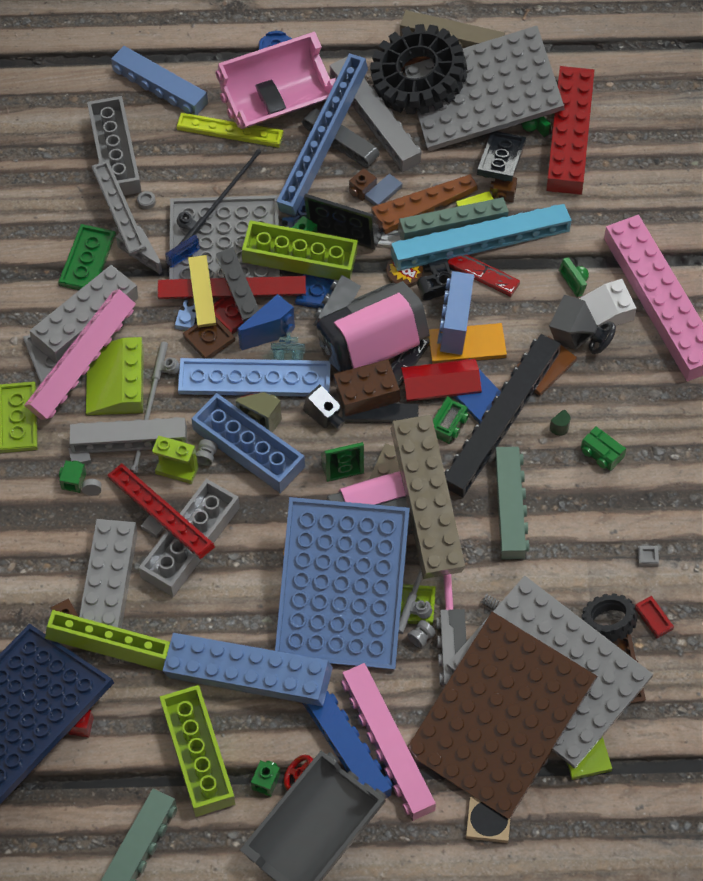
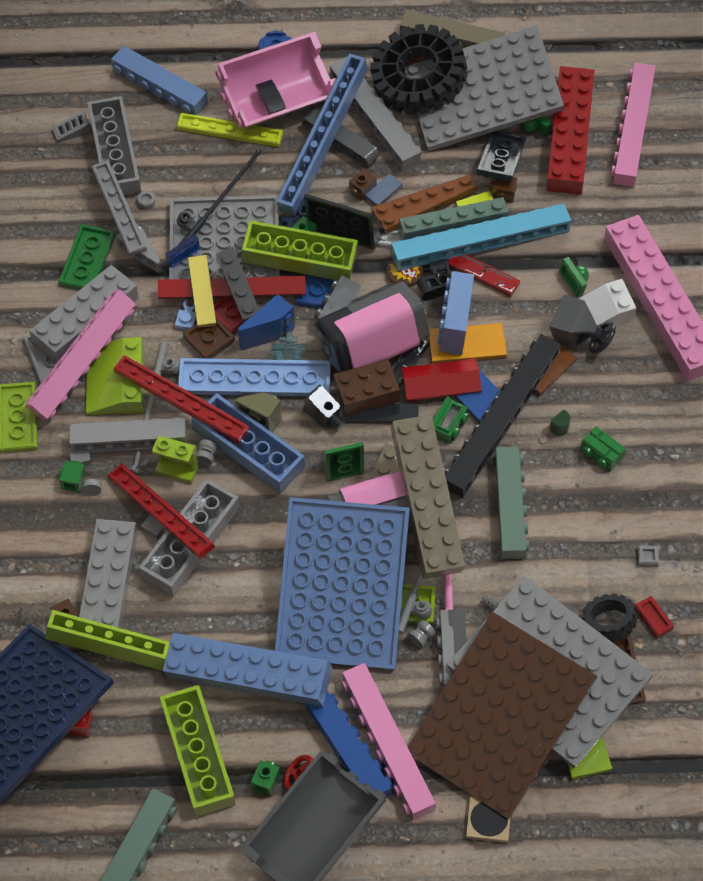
(76, 120): none -> light grey slope
(181, 399): none -> red tile
(634, 124): none -> bright pink brick

